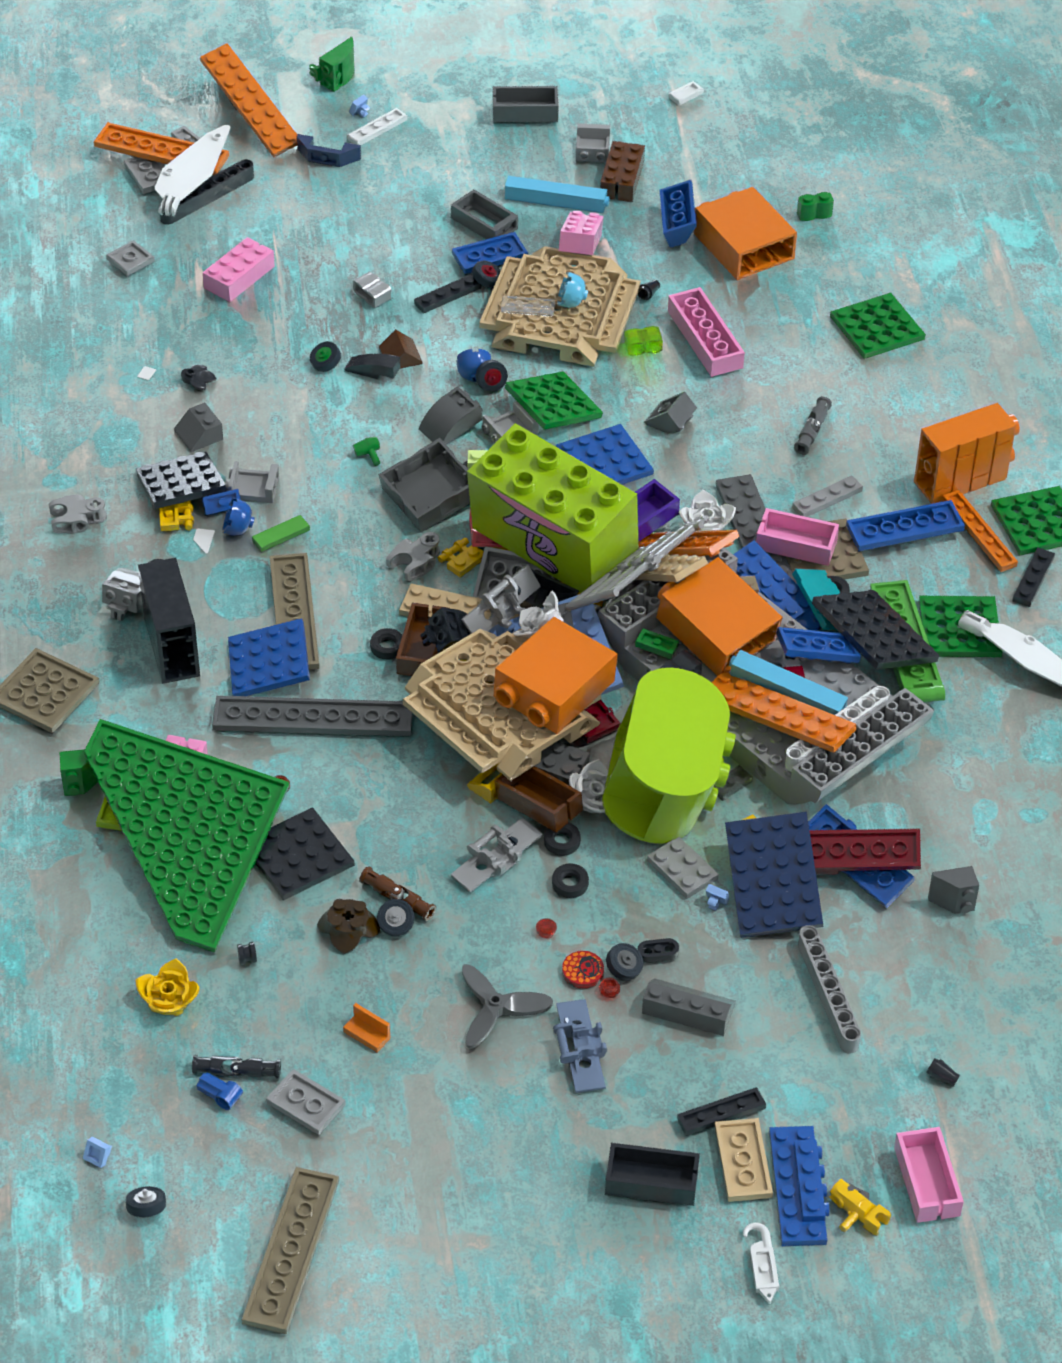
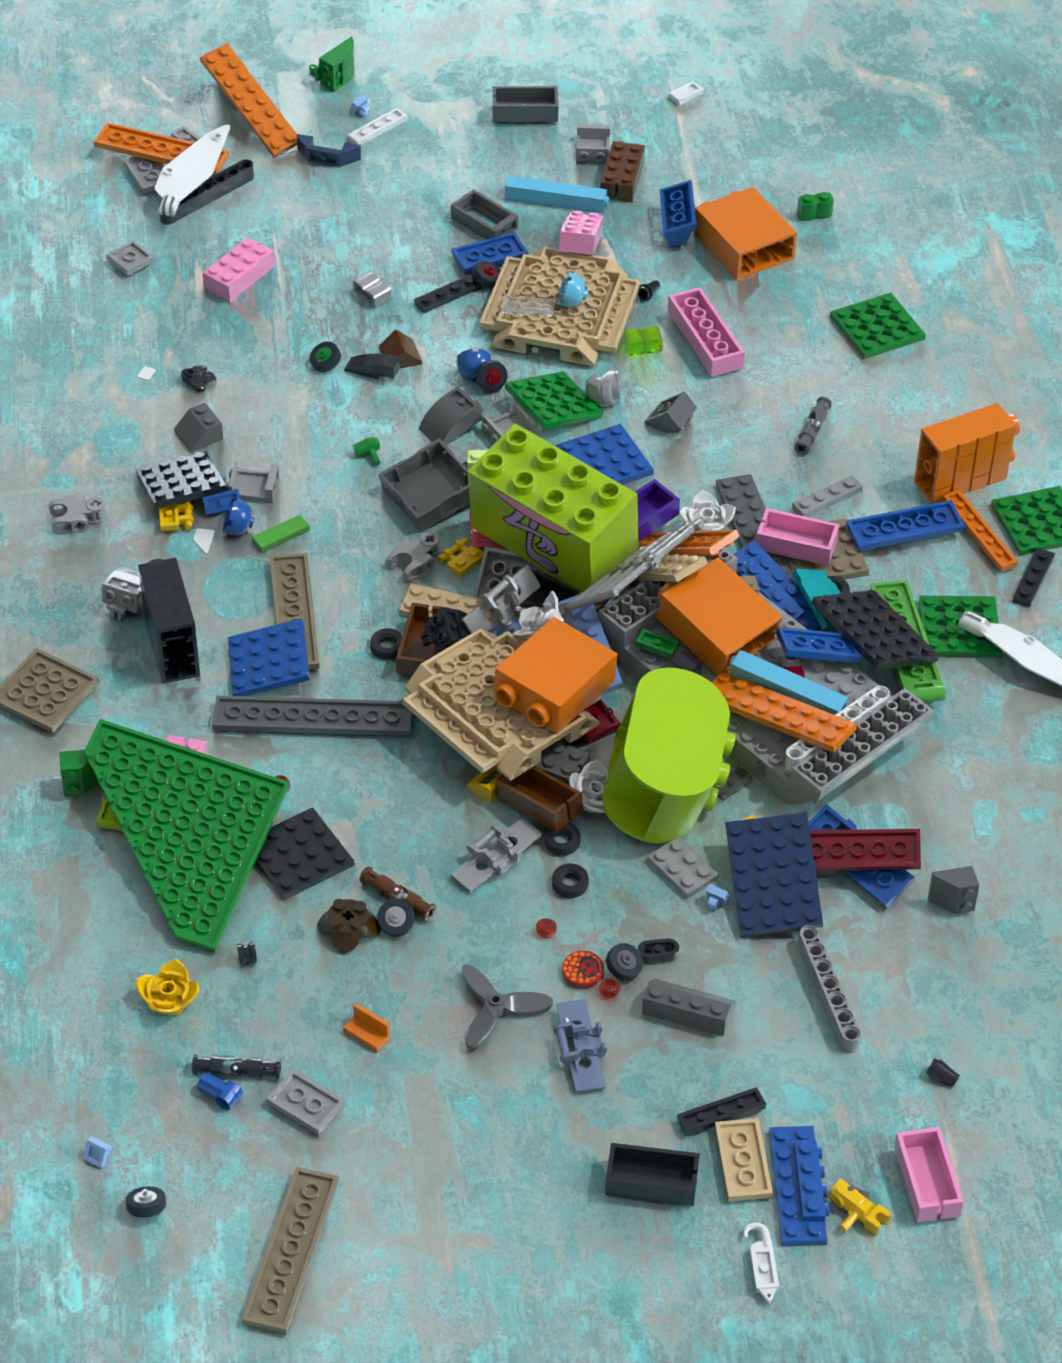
(604, 389): none -> light grey helmet

